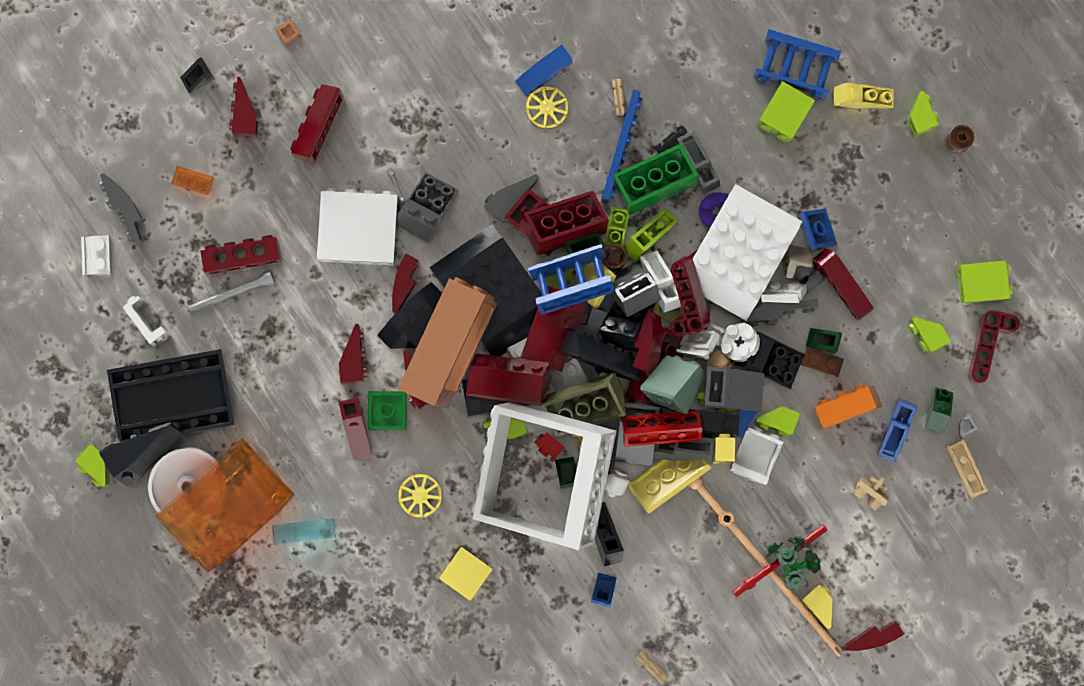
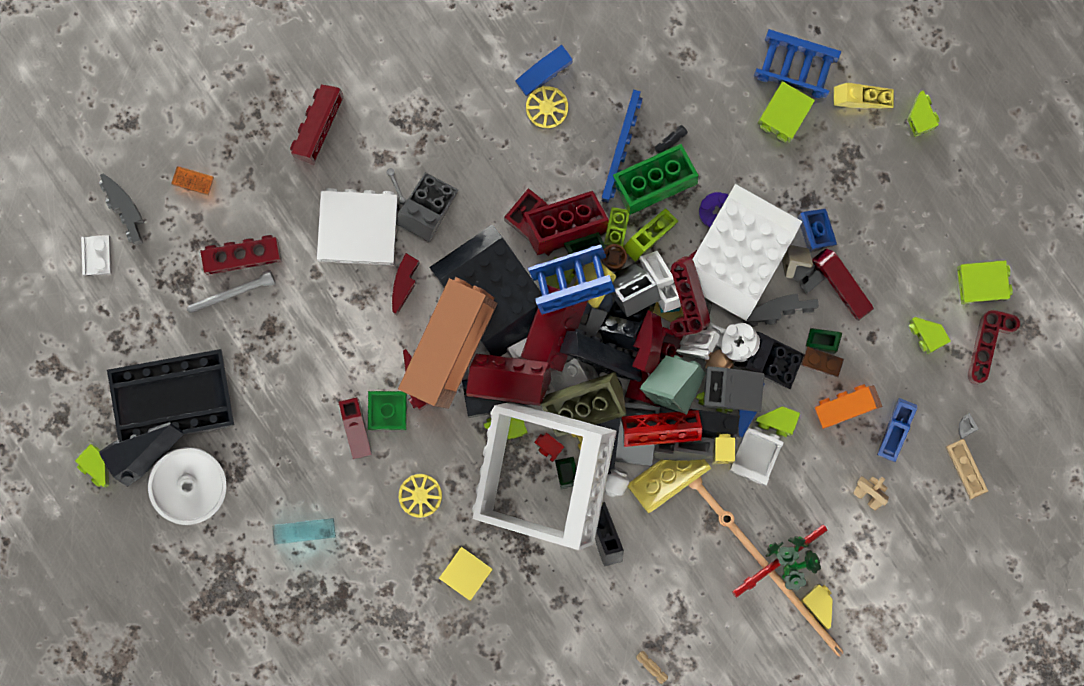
(155, 337): white panel -> none
(197, 76): black slope -> none
(225, 505): clear orange slope -> none
(244, 116): dark red slope -> none
(288, 32): nougat tile -> none
(351, 362): dark red slope -> none
(409, 323): black wedge -> none
(505, 199): dark grey slope -> none
(603, 590): blue slope -> none
(619, 97): tan axle -> none
(707, 177): dark grey slope -> none
(784, 292): white plate -> none
(874, 638): dark red slope -> none
(939, 410): dark green slope -> none
(959, 139): reddish brown wheel -> none

